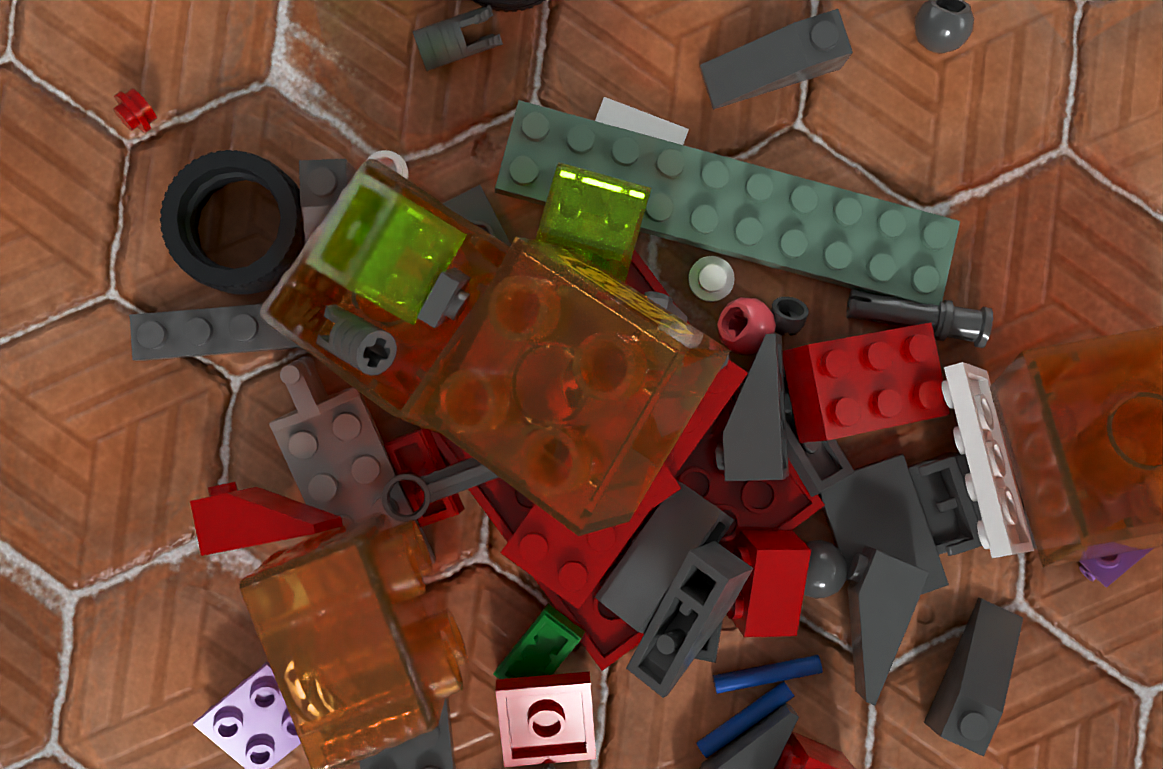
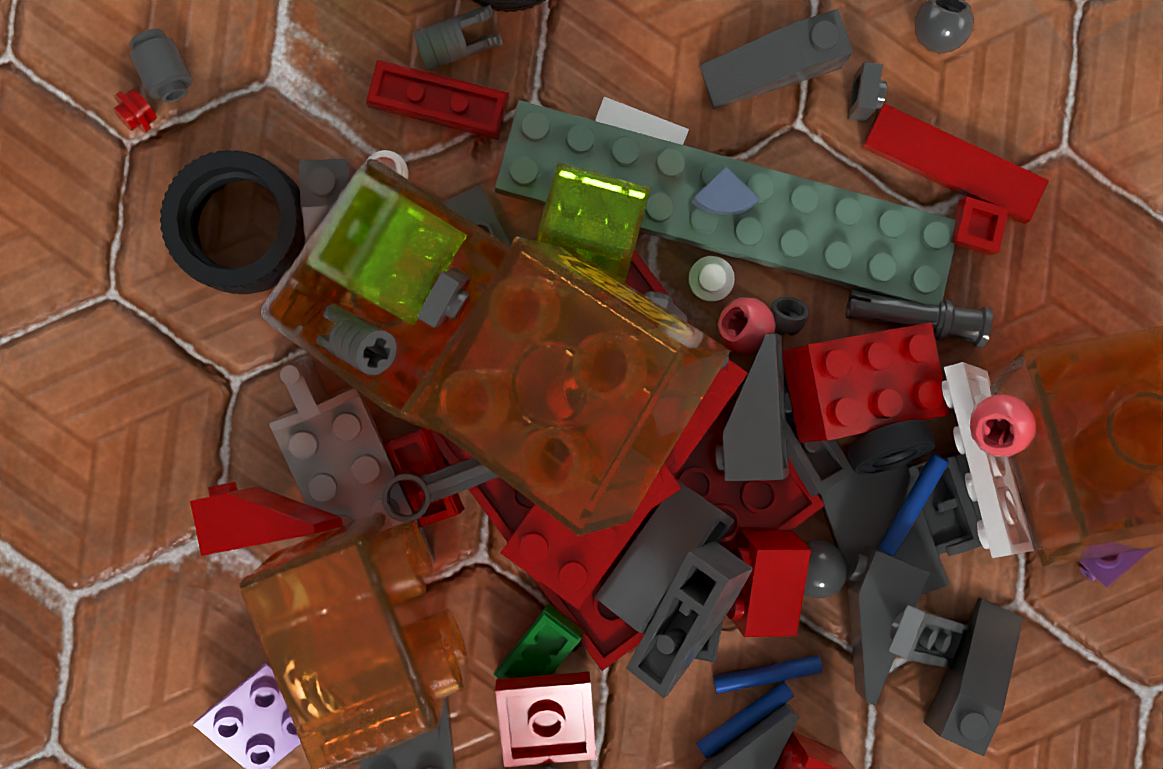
(160, 66): none -> dark grey brick
(203, 333): flat silver plate -> none
(437, 99): none -> red tile
(725, 195): none -> sand blue tile
(867, 92): none -> dark grey plate
(891, 447): none -> black tyre
(913, 504): none -> blue piece
(927, 637): none -> dark grey plate
(954, 163): none -> red tile
(979, 226): none -> red plate
(1002, 425): none -> coral piece

